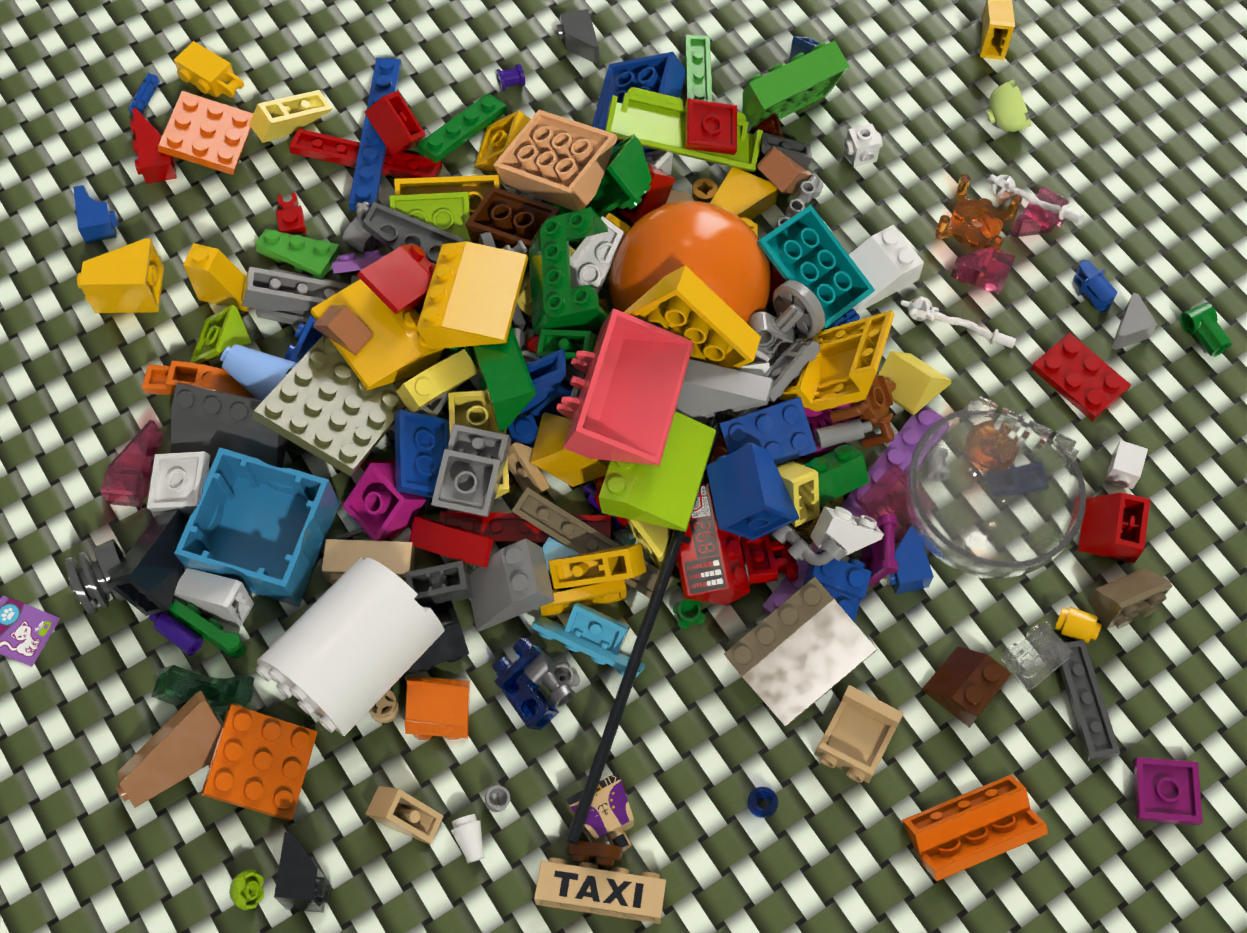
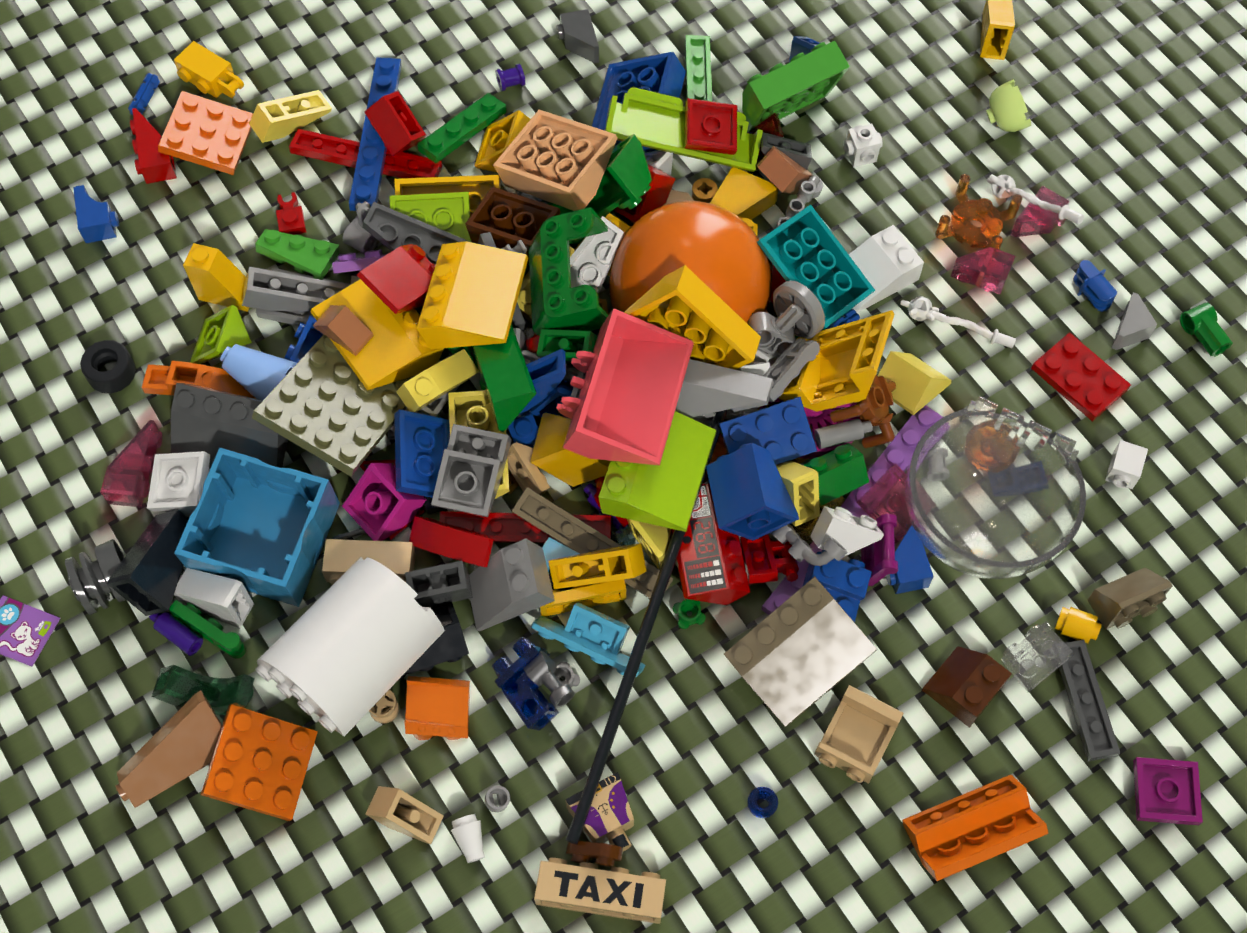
(101, 354): none -> black tyre
(124, 279): yellow slope -> none
(247, 889): lime plate -> none
(299, 880): black slope -> none
(1115, 526): red slope -> none

